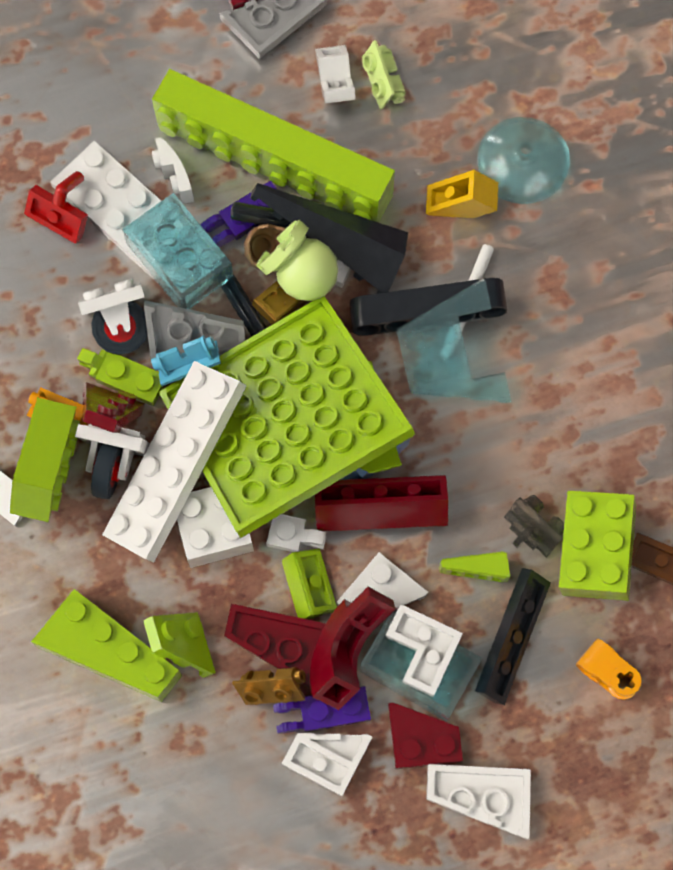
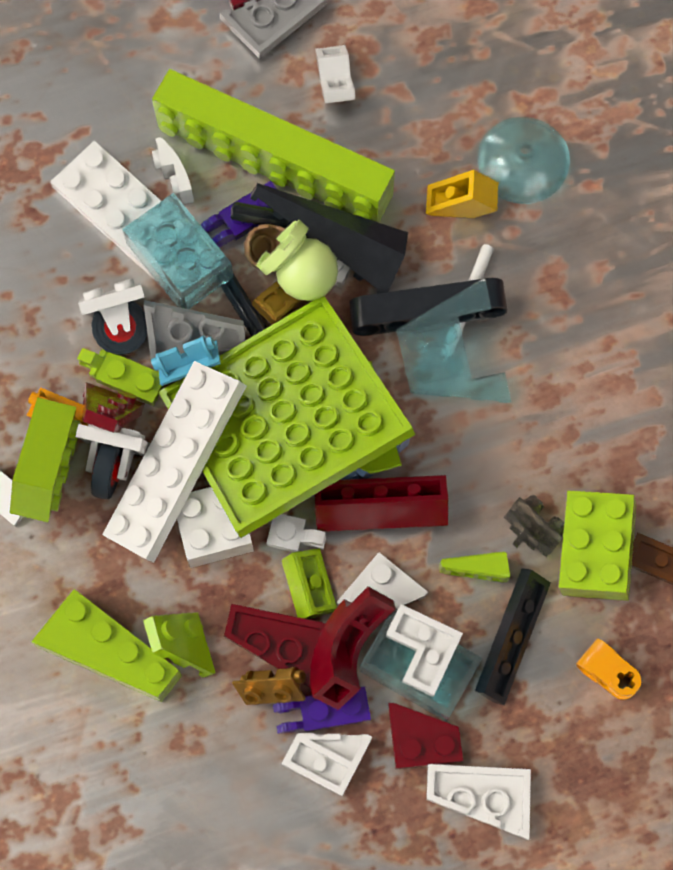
(54, 211): red plate -> none
(378, 64): yellowish green hinge -> none

